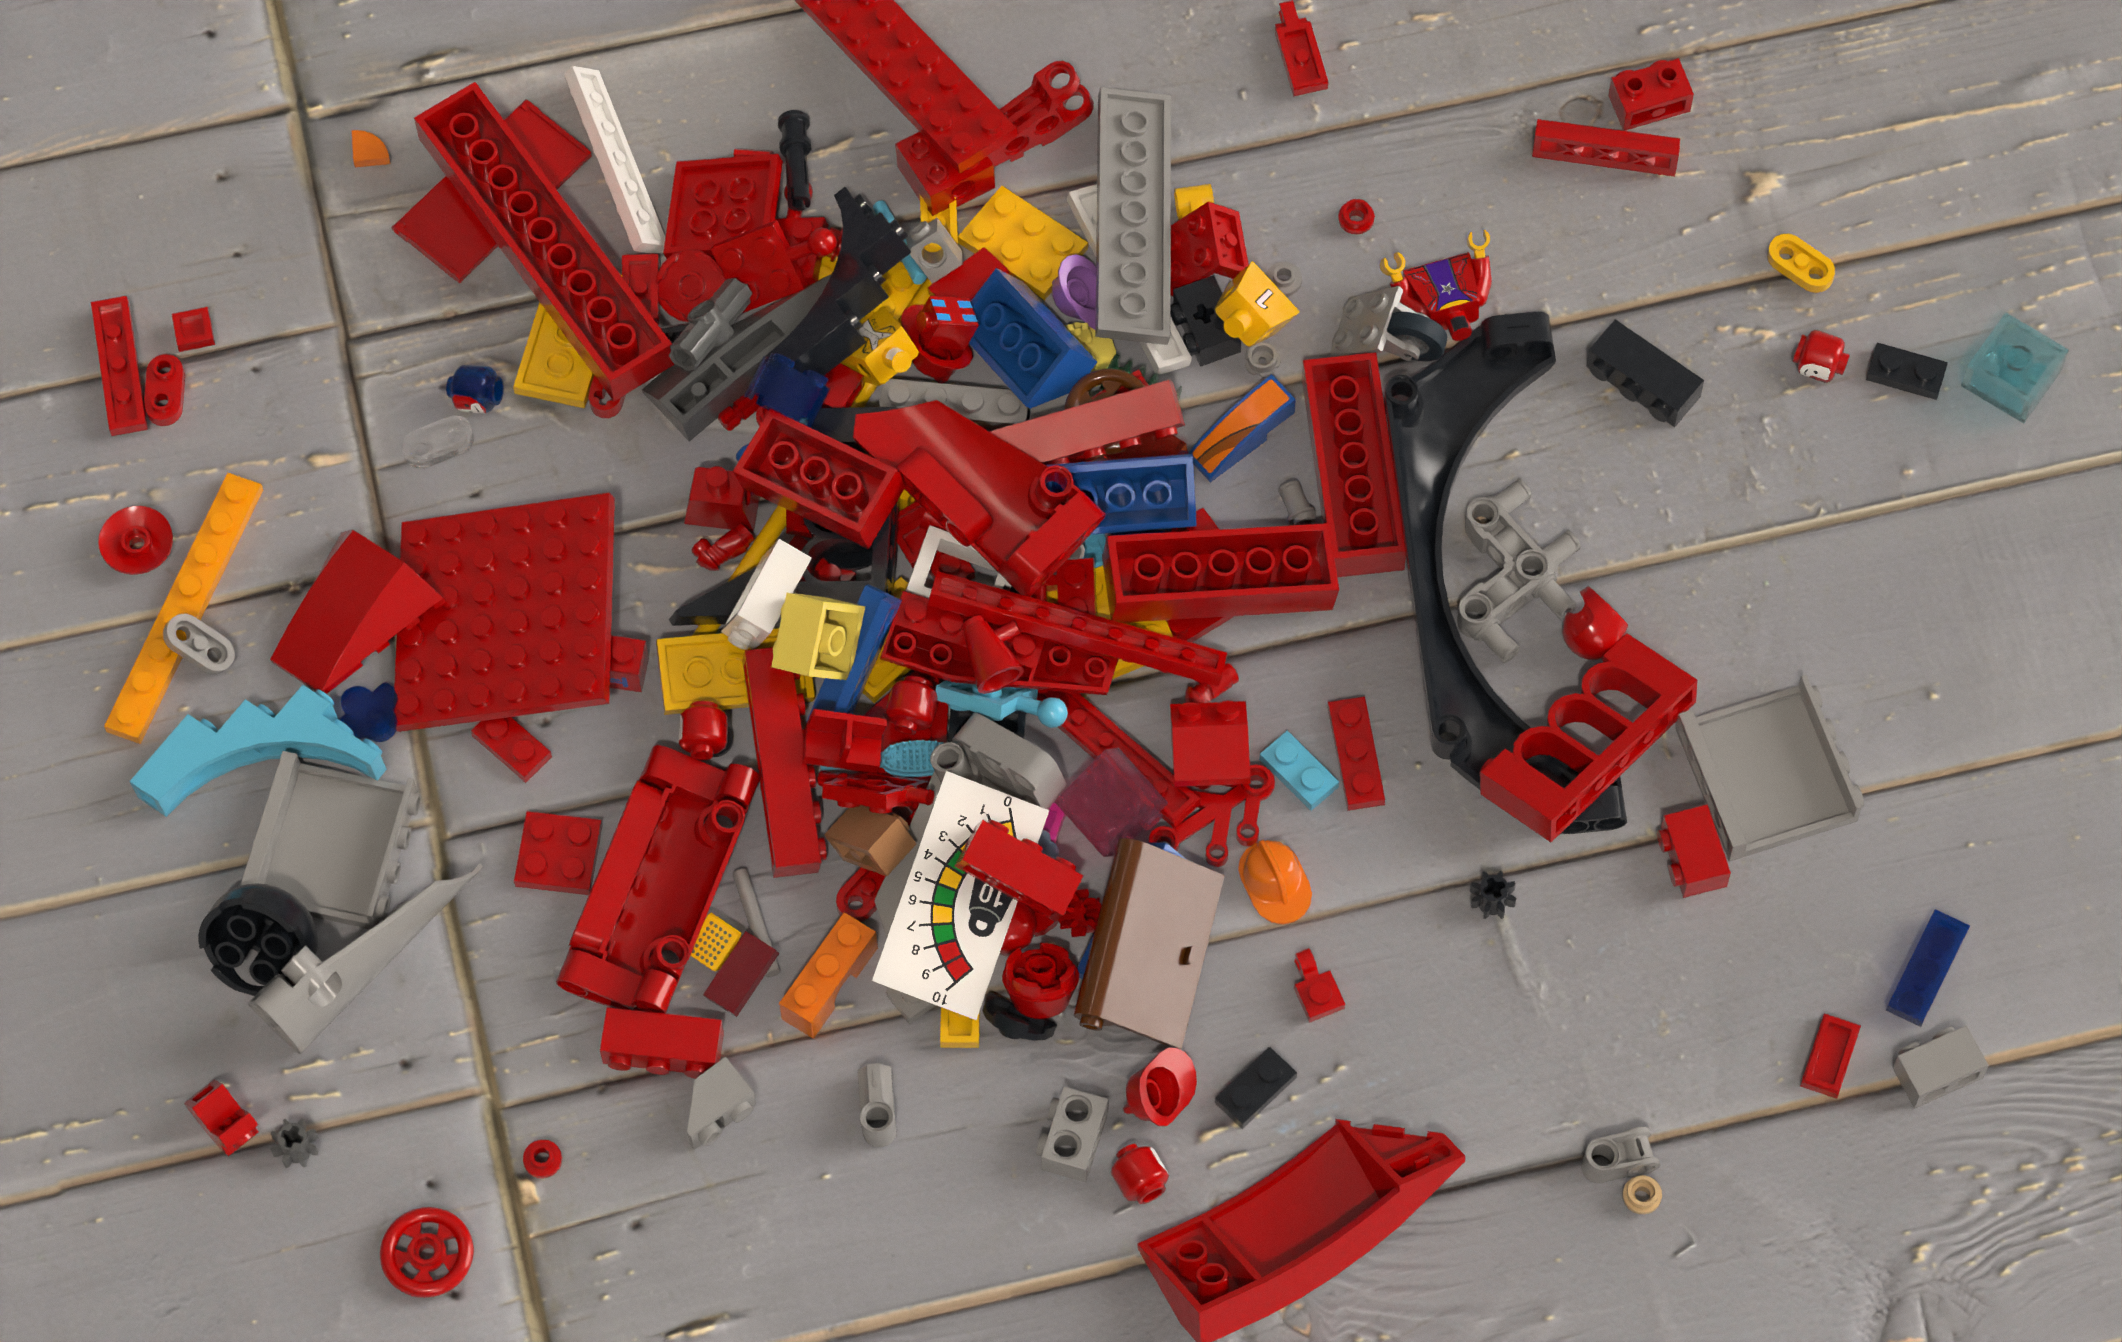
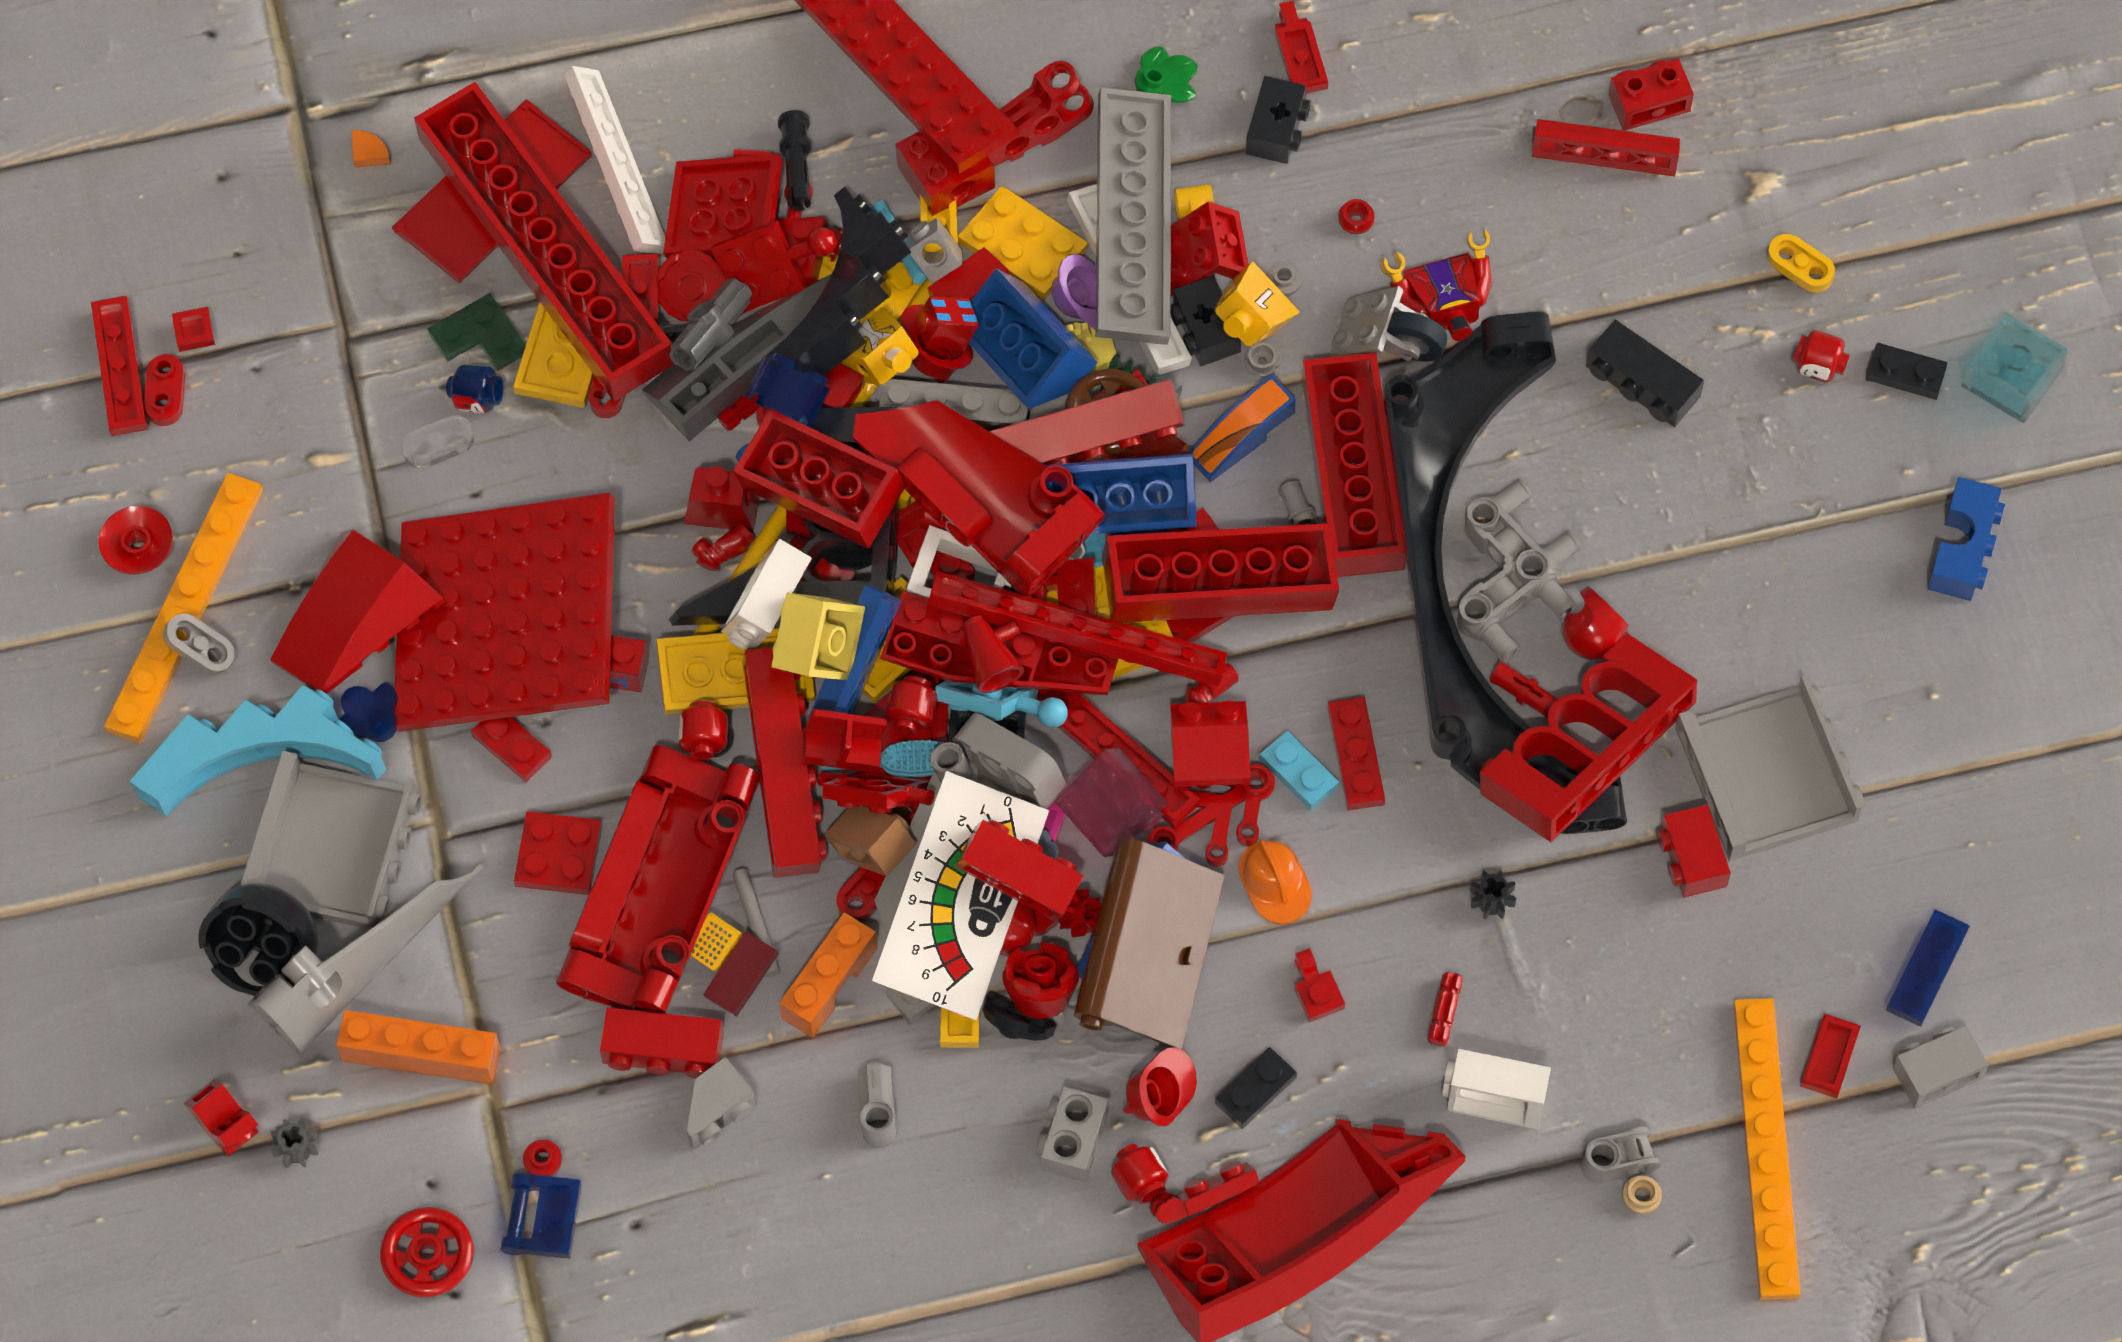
(418, 1047): none -> orange brick
(479, 324): none -> clear green plate
(553, 1219): none -> clear blue plate
(1166, 75): none -> green plate
(1204, 1193): none -> red hinge
(1268, 136): none -> black brick
(1445, 1009): none -> red axle
(1496, 1088): none -> white window
(1524, 689): none -> red pin
(1766, 1150): none -> light orange plate
(1960, 567): none -> blue arch

